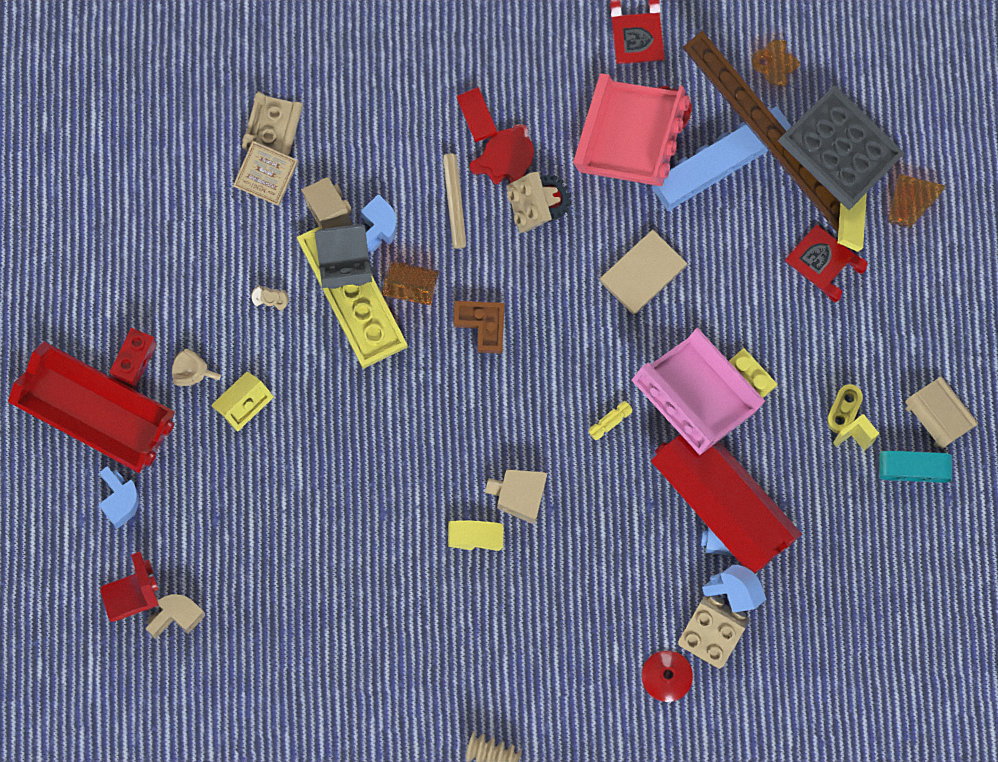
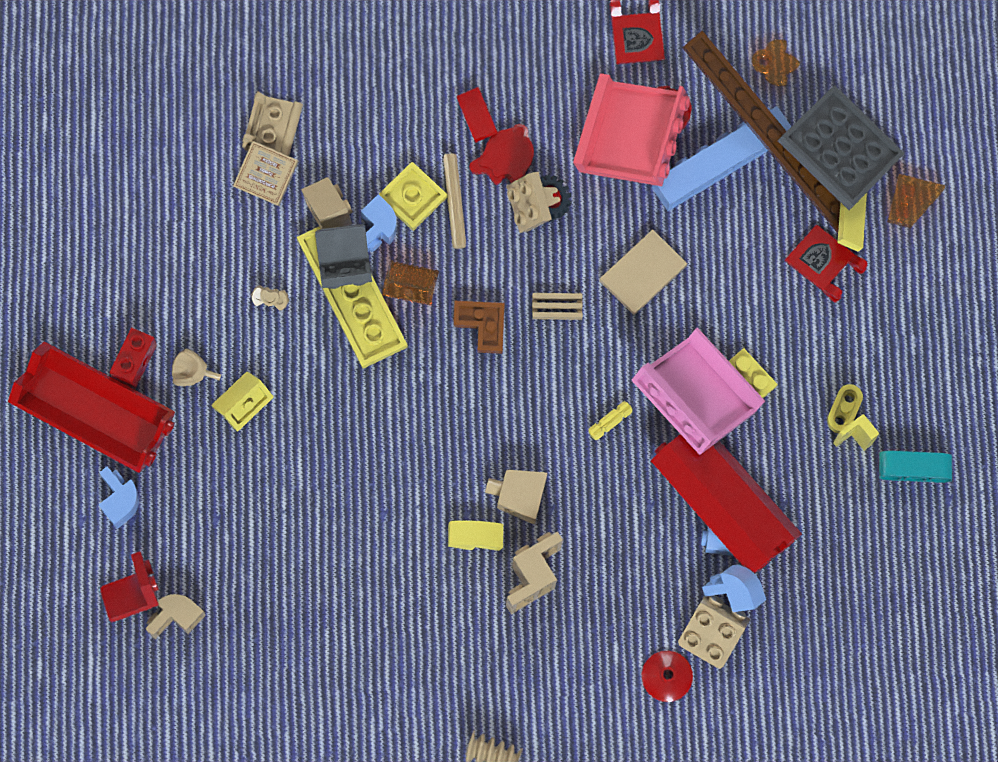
(413, 196): none -> light yellow plate
(533, 571): none -> tan bracket
(557, 297): none -> tan tile
(941, 412): tan piece -> none

